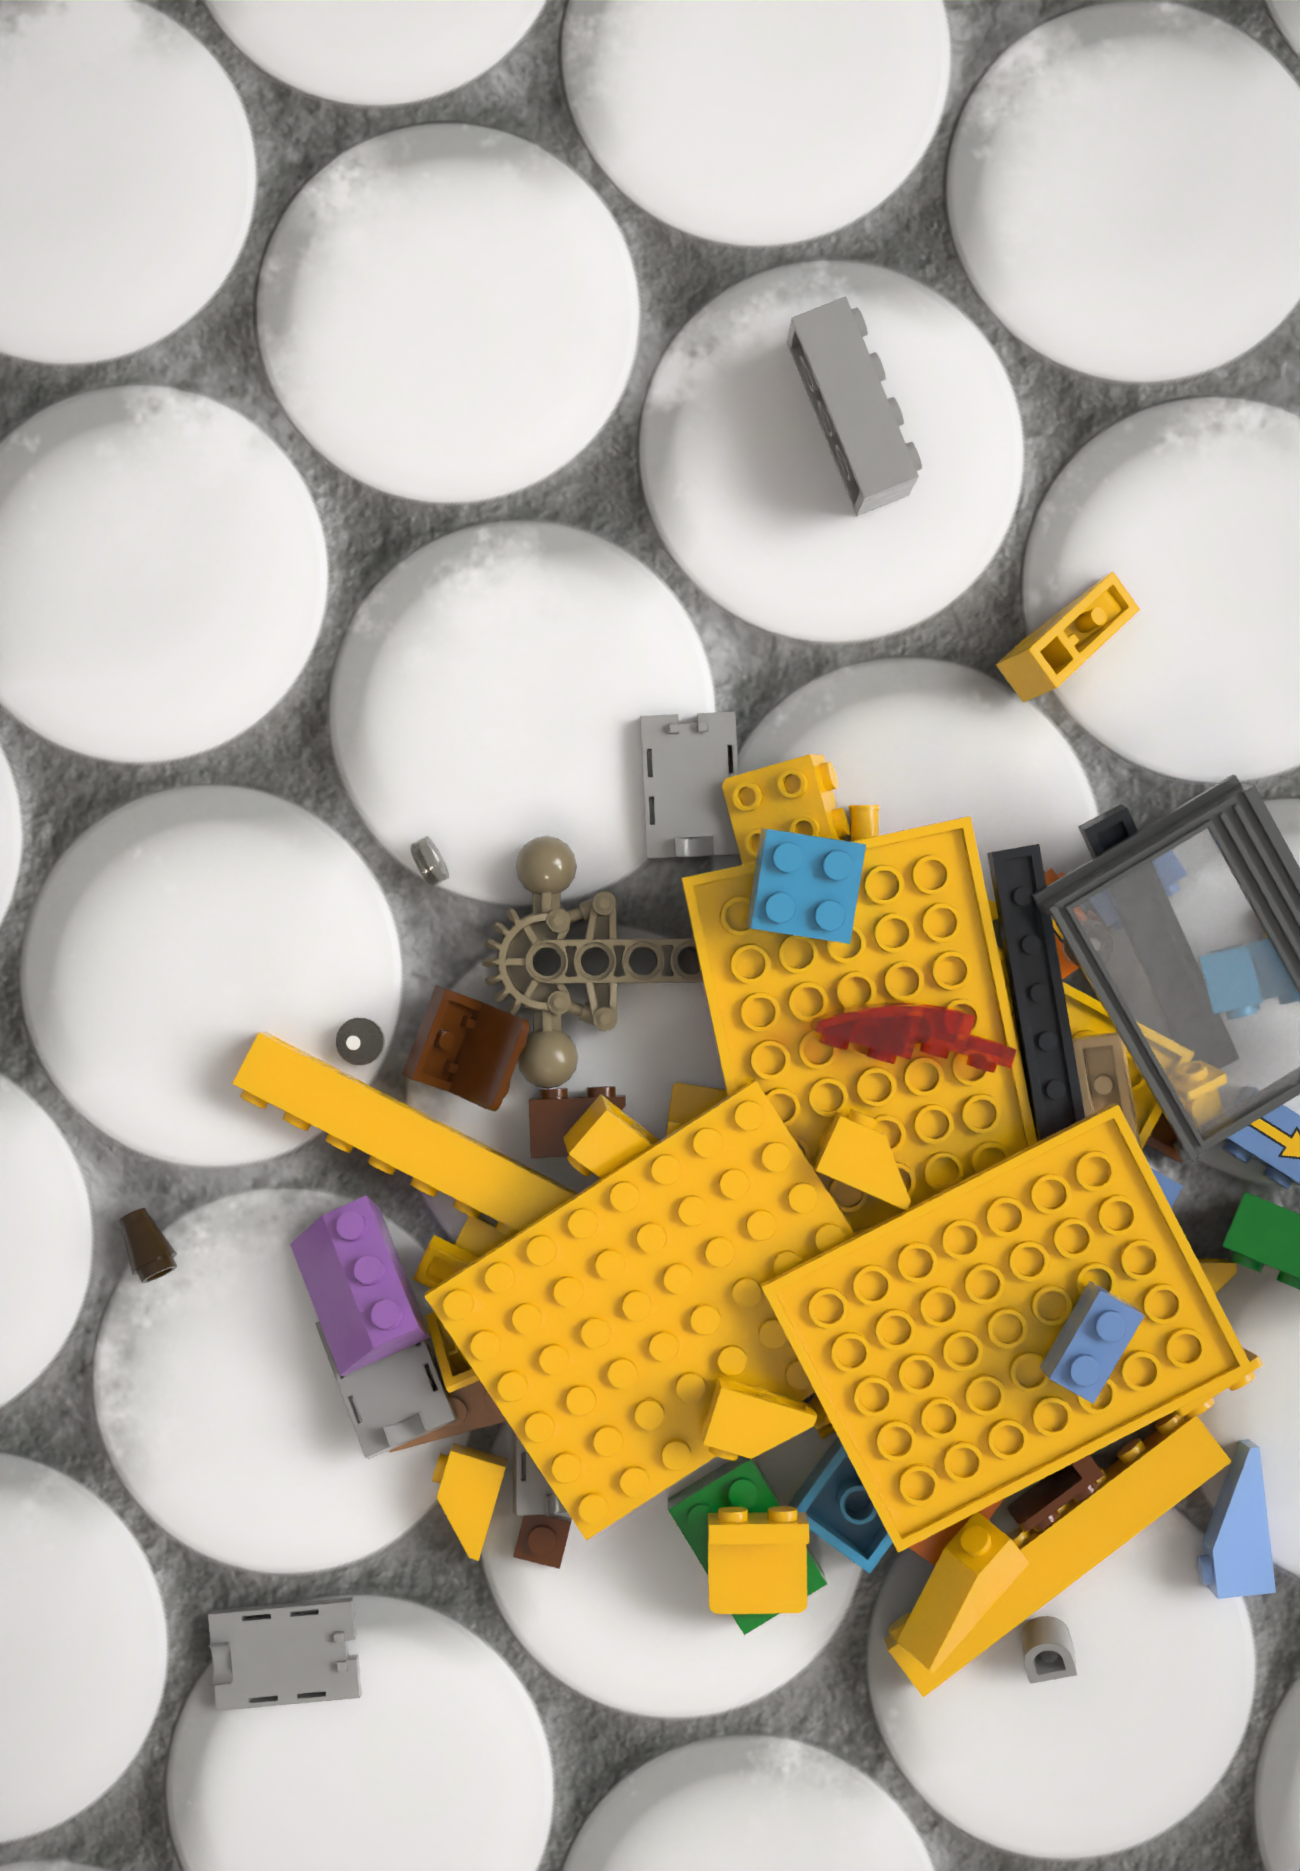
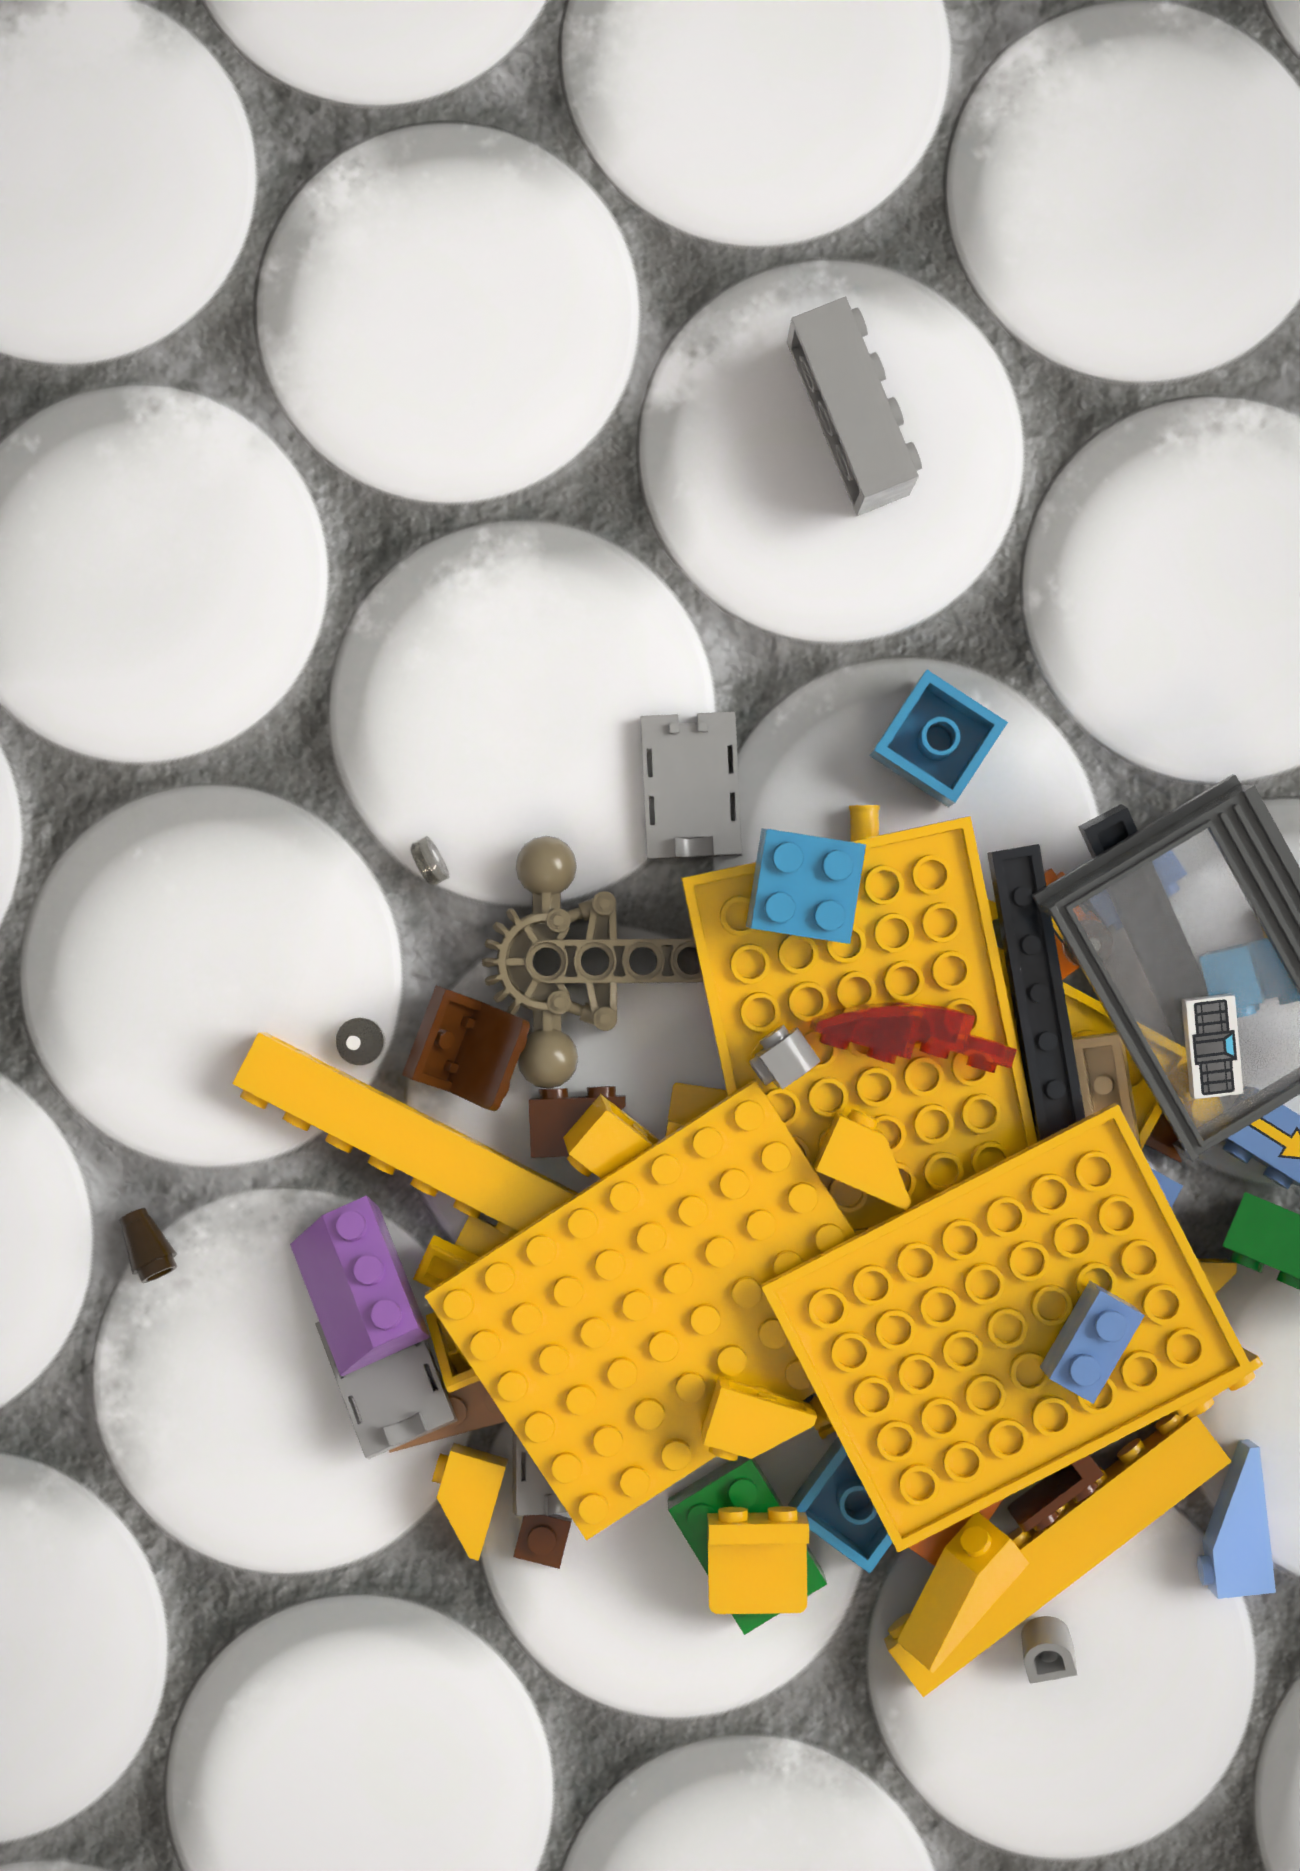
(284, 1654): light grey piece -> none
(783, 1057): none -> light grey plate
(786, 798): yellow bracket -> none
(938, 738): none -> dark azure brick
(1067, 639): yellow slope -> none
(1212, 1046): none -> tile

